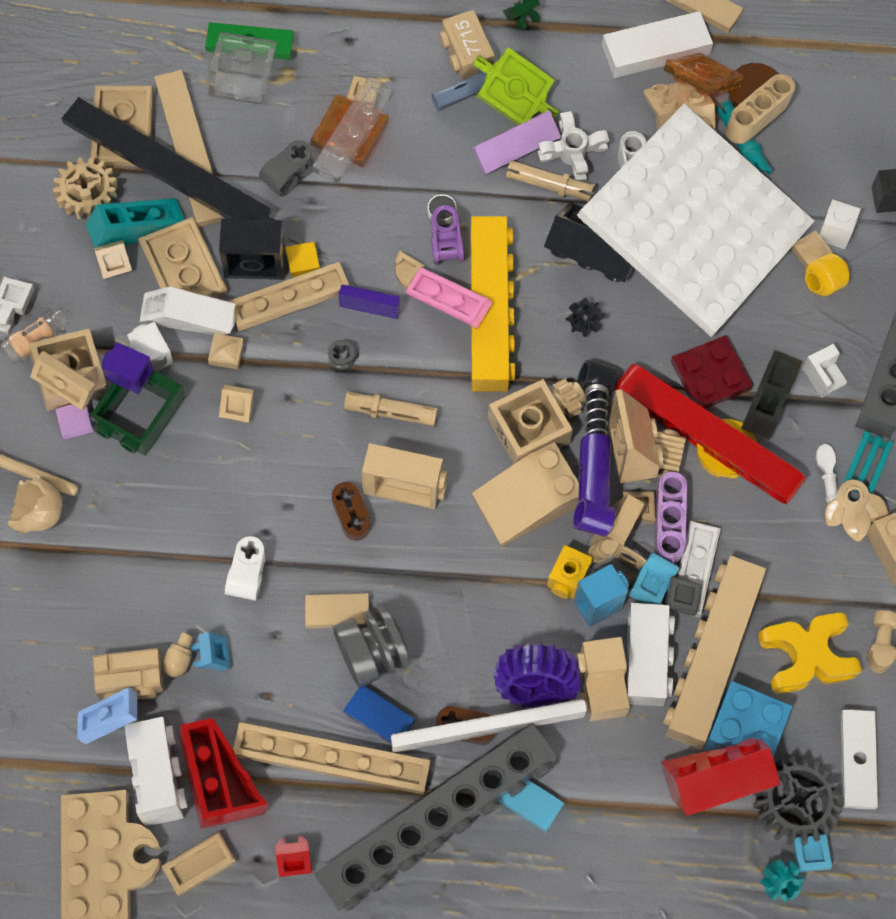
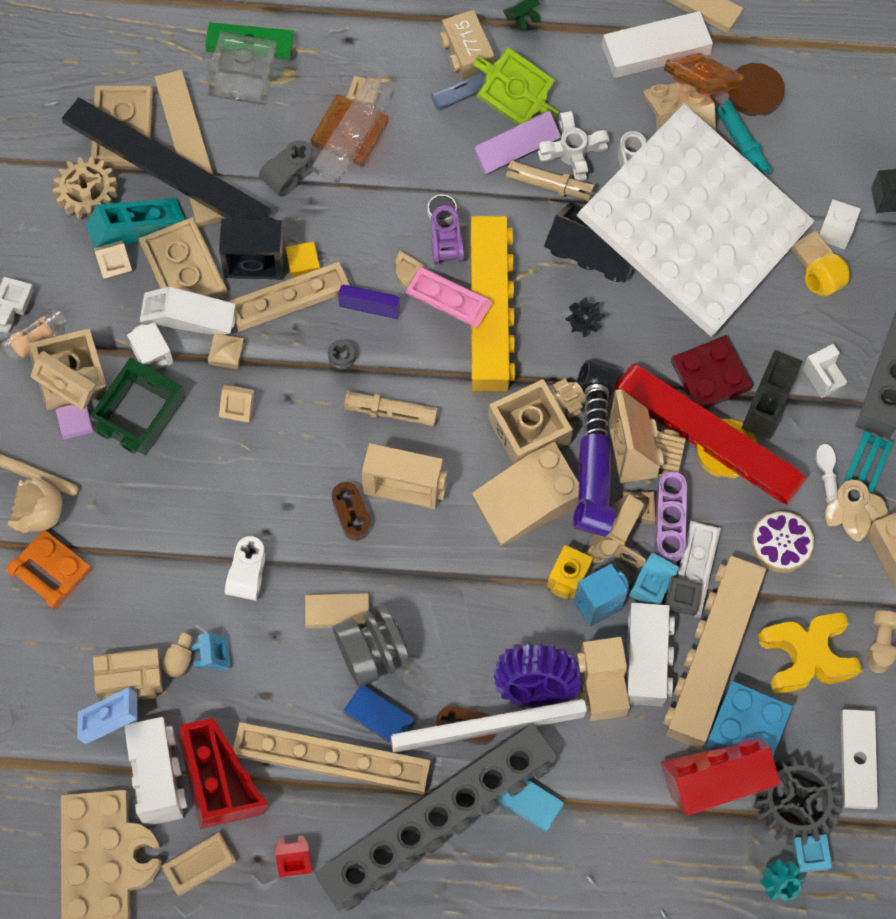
(55, 561): none -> orange plate
(127, 367): dark purple brick -> none
(760, 108): tan beam -> none
(782, 541): none -> tile

